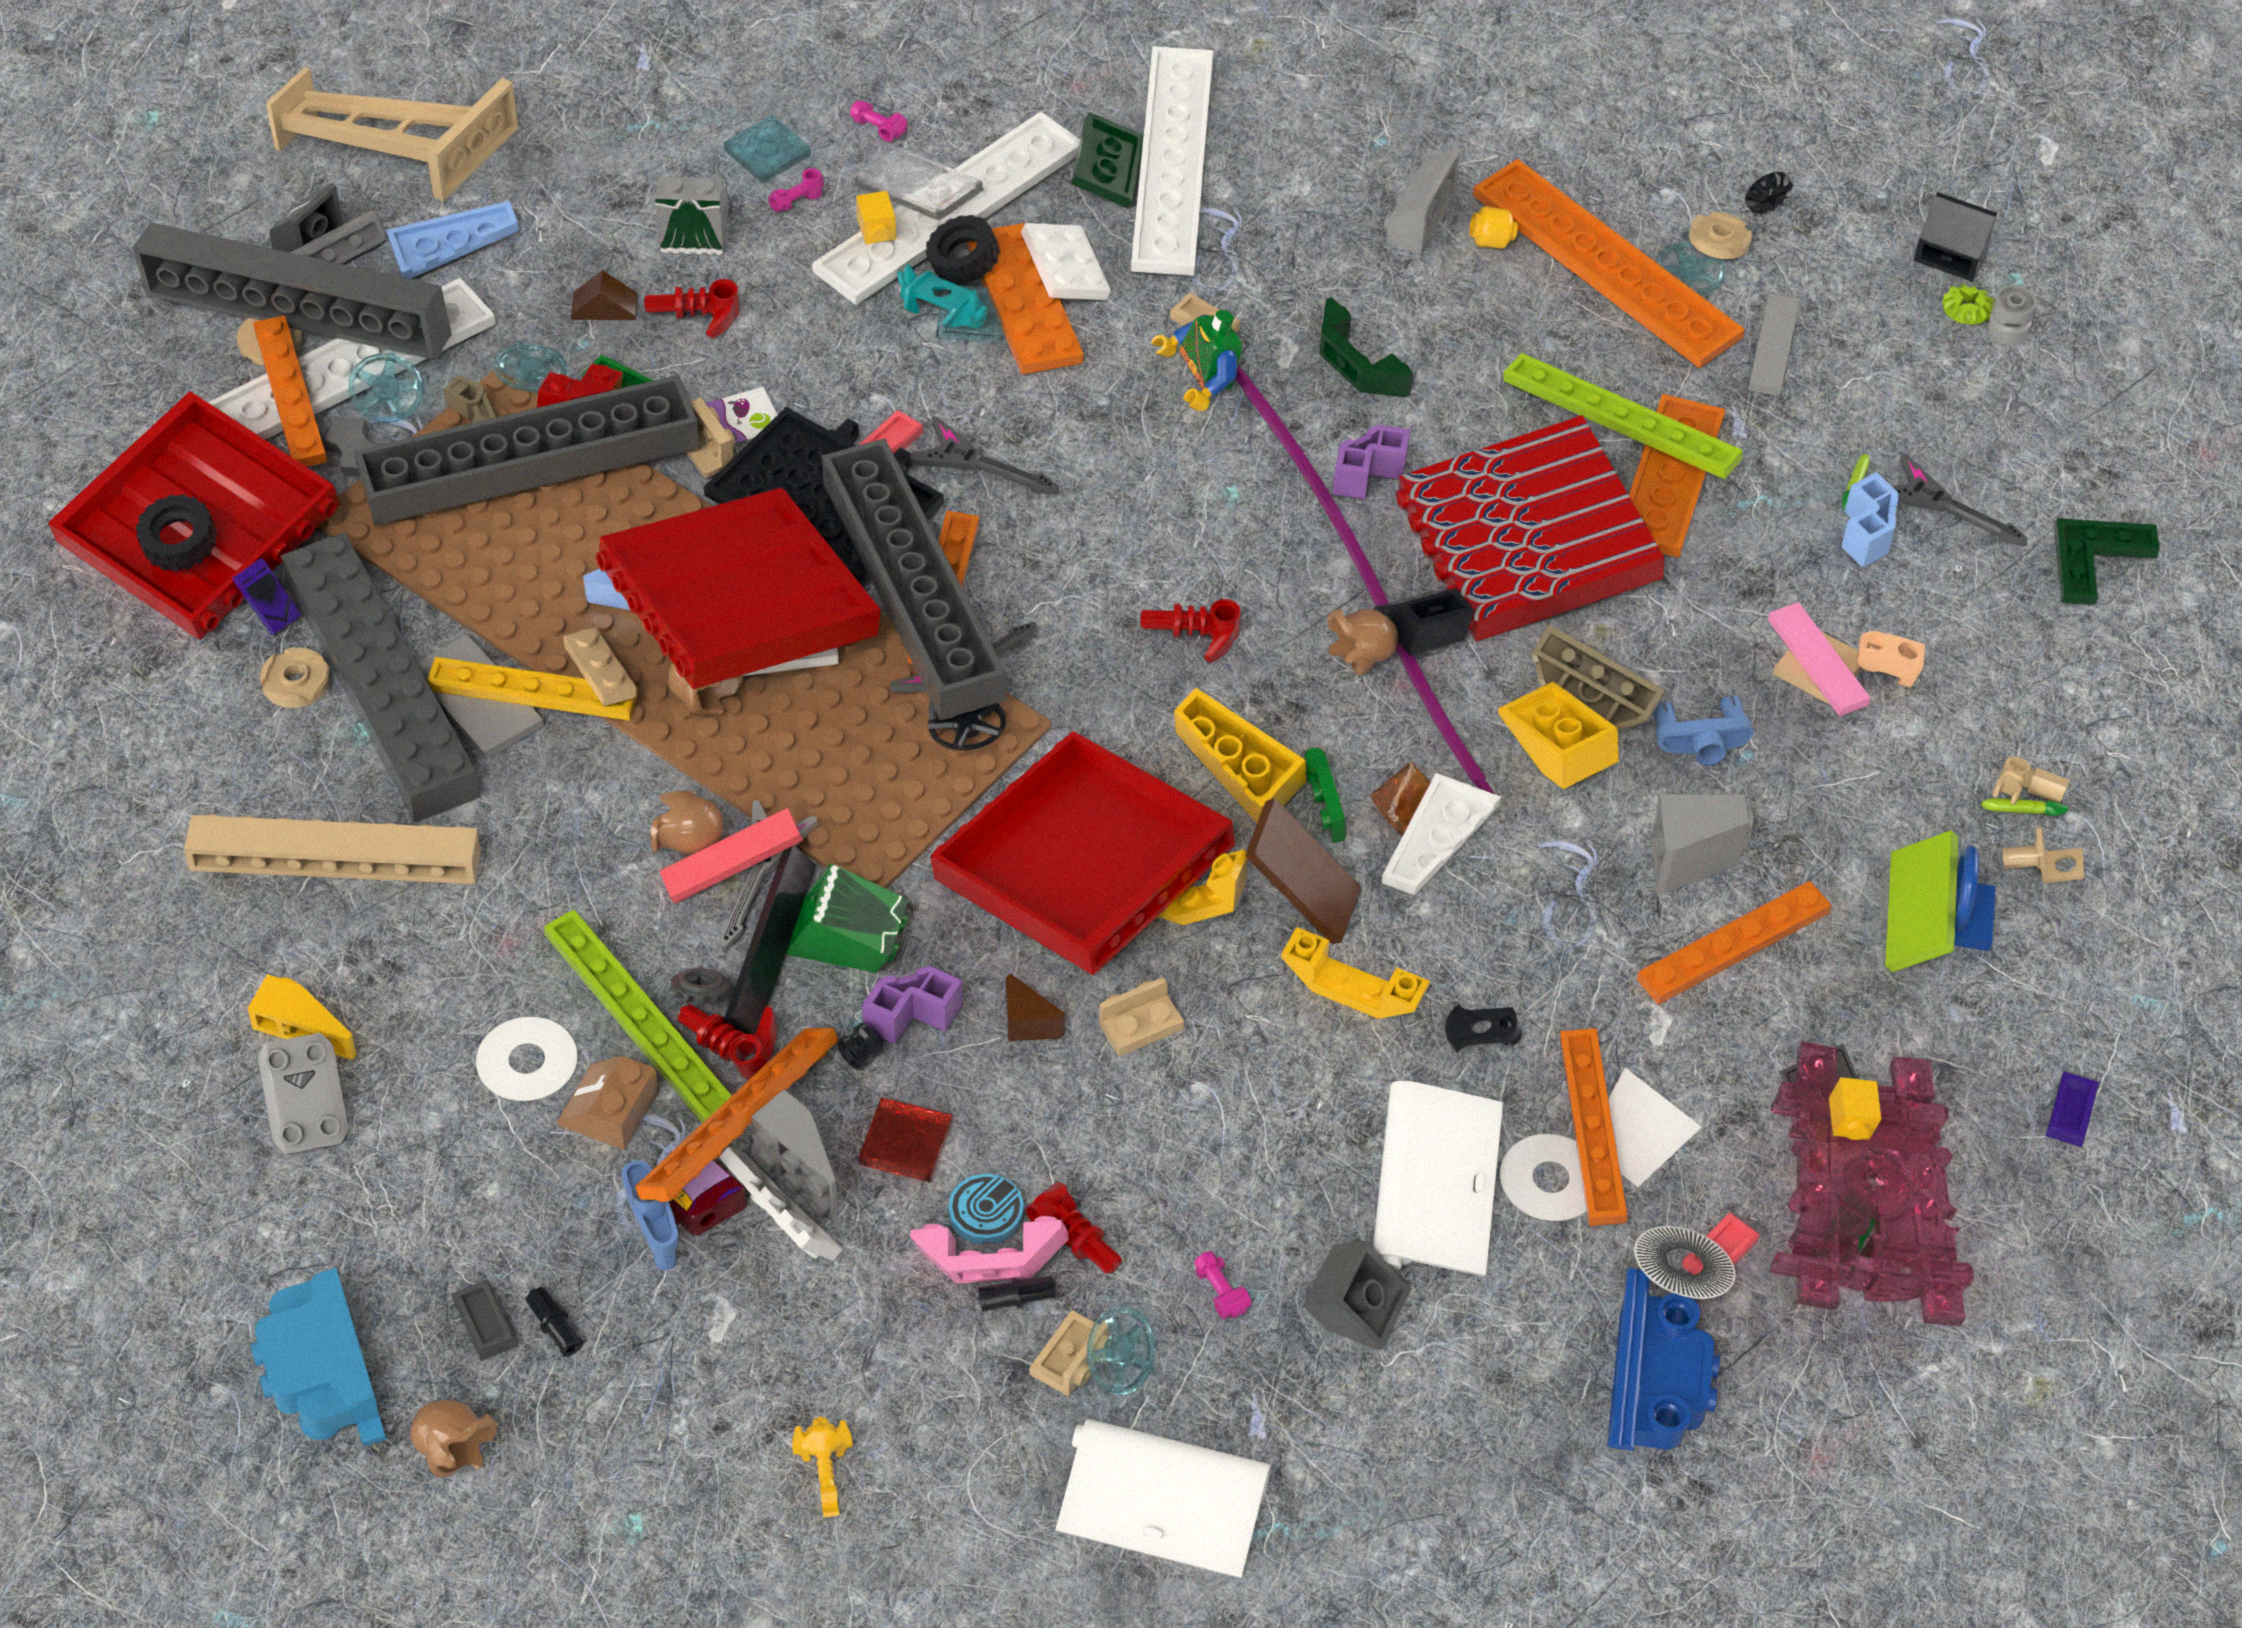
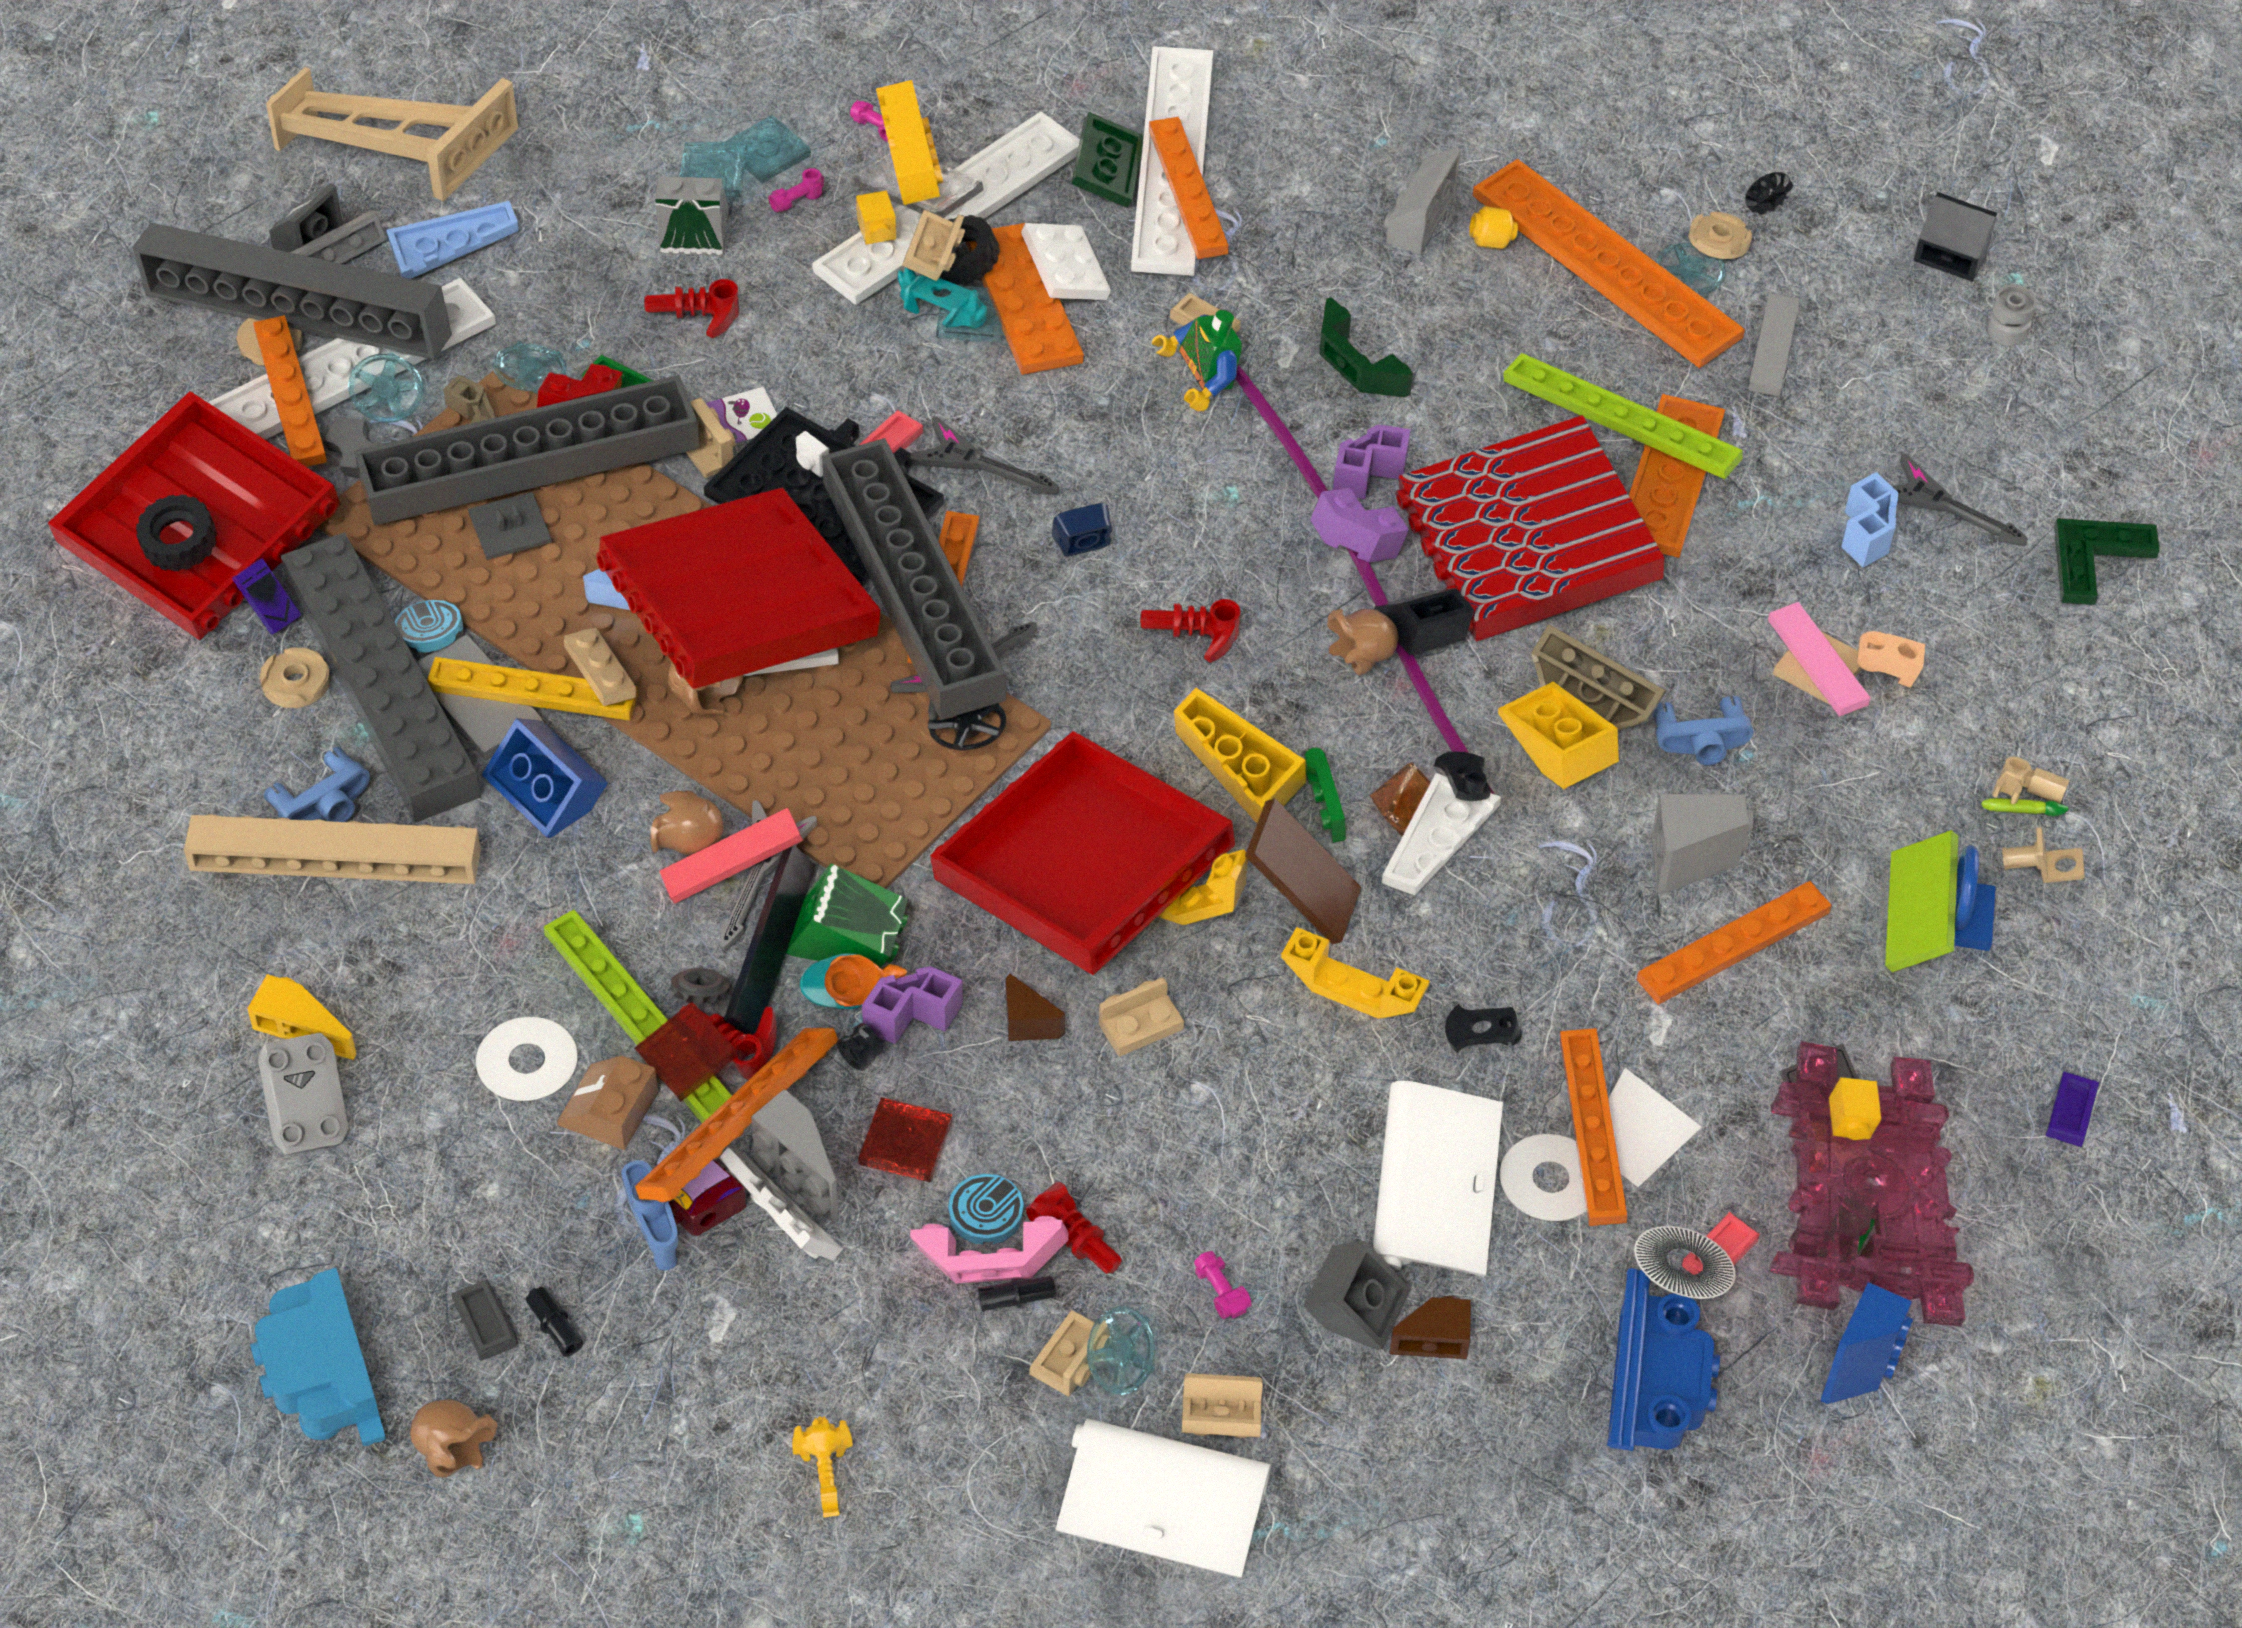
(329, 798): none -> medium blue connector
(429, 625): none -> tile
(509, 525): none -> dark grey piece
(543, 777): none -> blue slope
(604, 299): reddish brown slope -> none
(686, 1051): none -> clear red tile
(716, 160): none -> clear light blue tile
(810, 452): none -> white plate
(844, 980): none -> orange hair
(910, 143): none -> yellow wedge
(932, 245): none -> tan bracket
(1082, 529): none -> dark blue piece
(1188, 188): none -> orange plate
(1222, 1405): none -> tan bracket
(1371, 533): none -> medium lavender brick
(1435, 1330): none -> reddish brown slope
(1474, 784): none -> black piece
(1858, 474): lime piece -> none
(1869, 1345): none -> blue slope
(1967, 313): lime gear -> none

